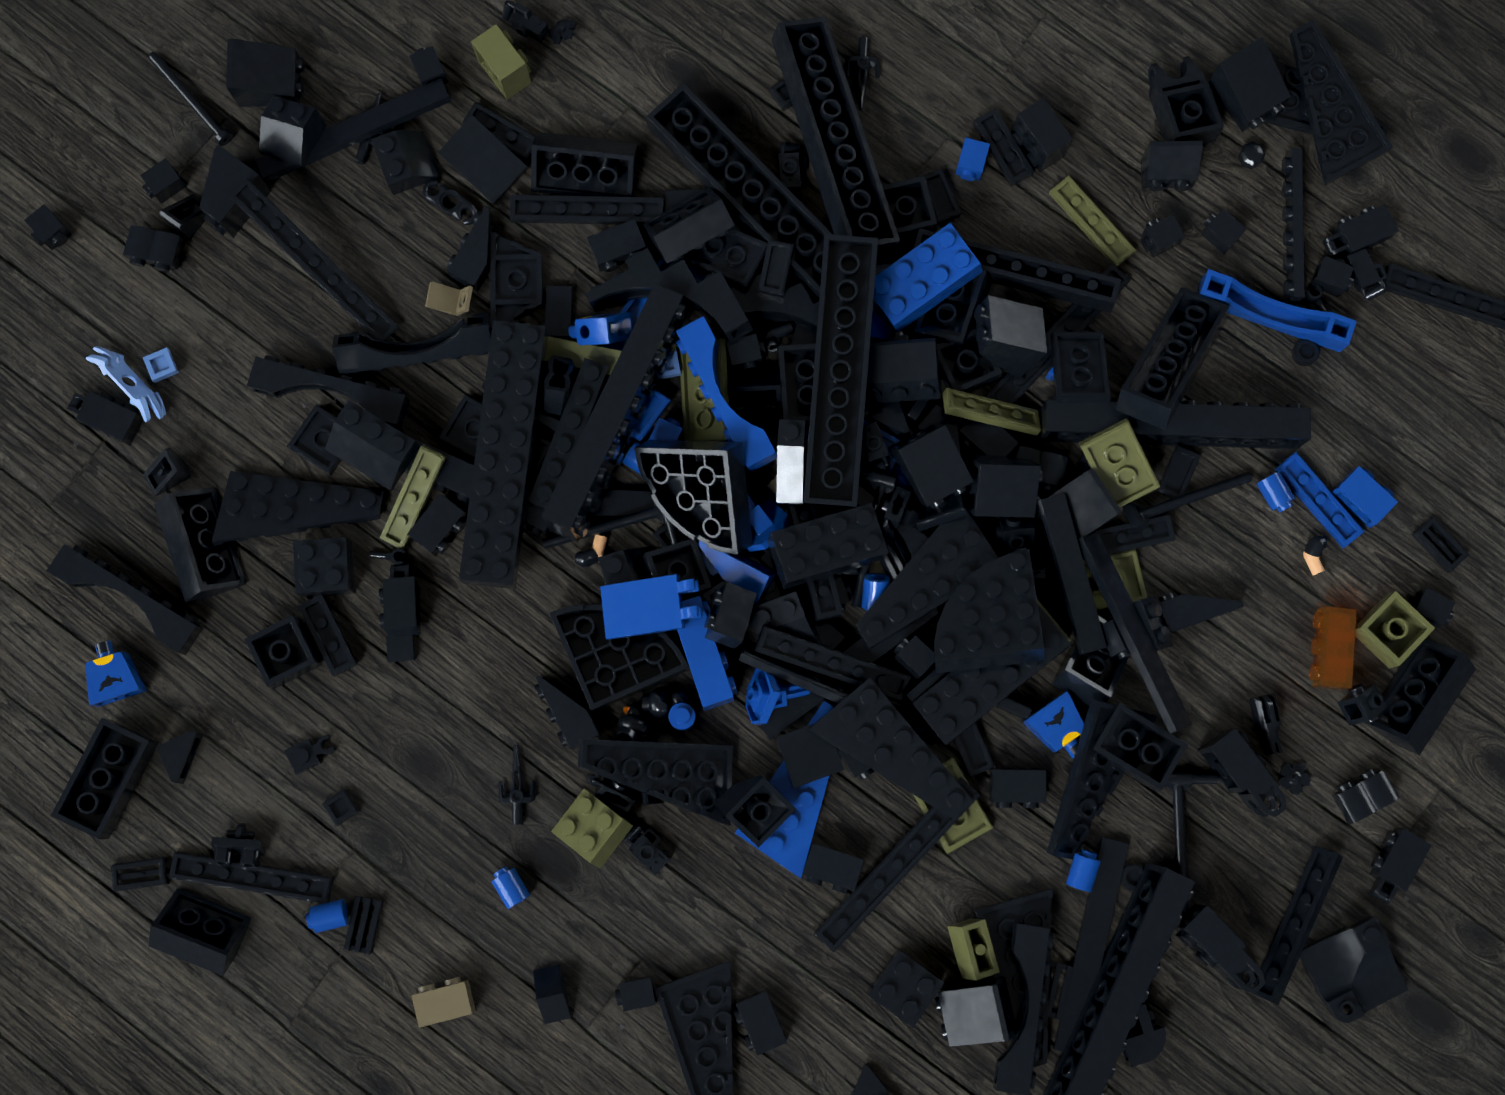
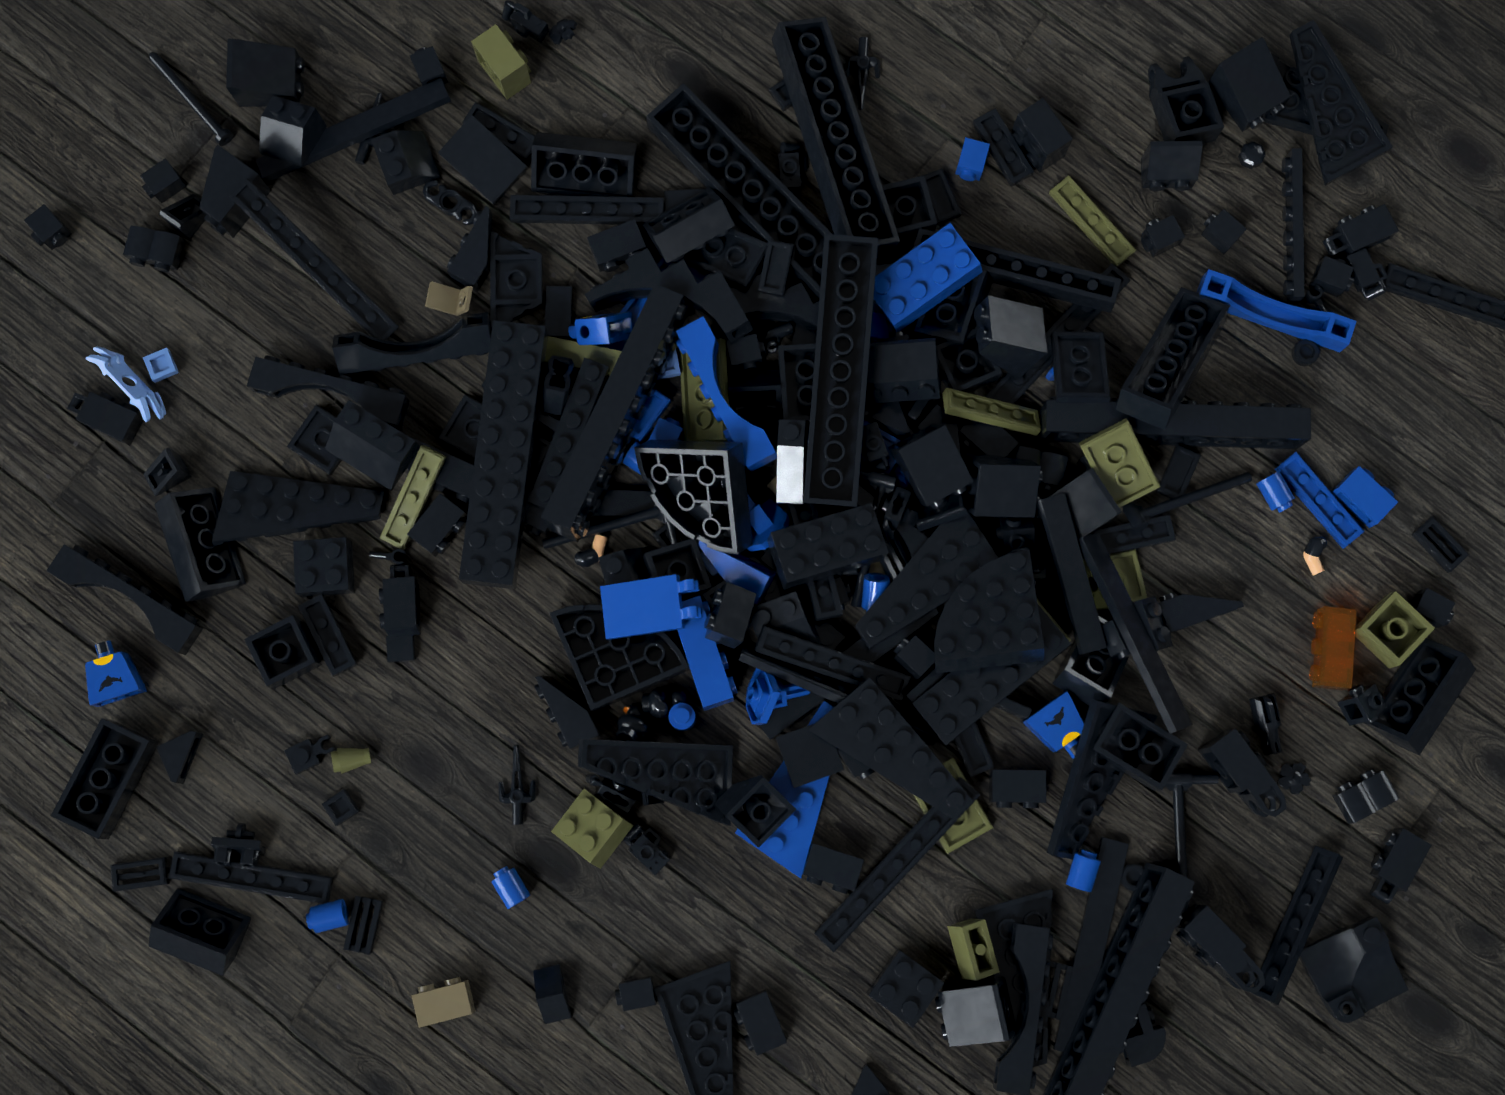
(349, 758): none -> olive cone

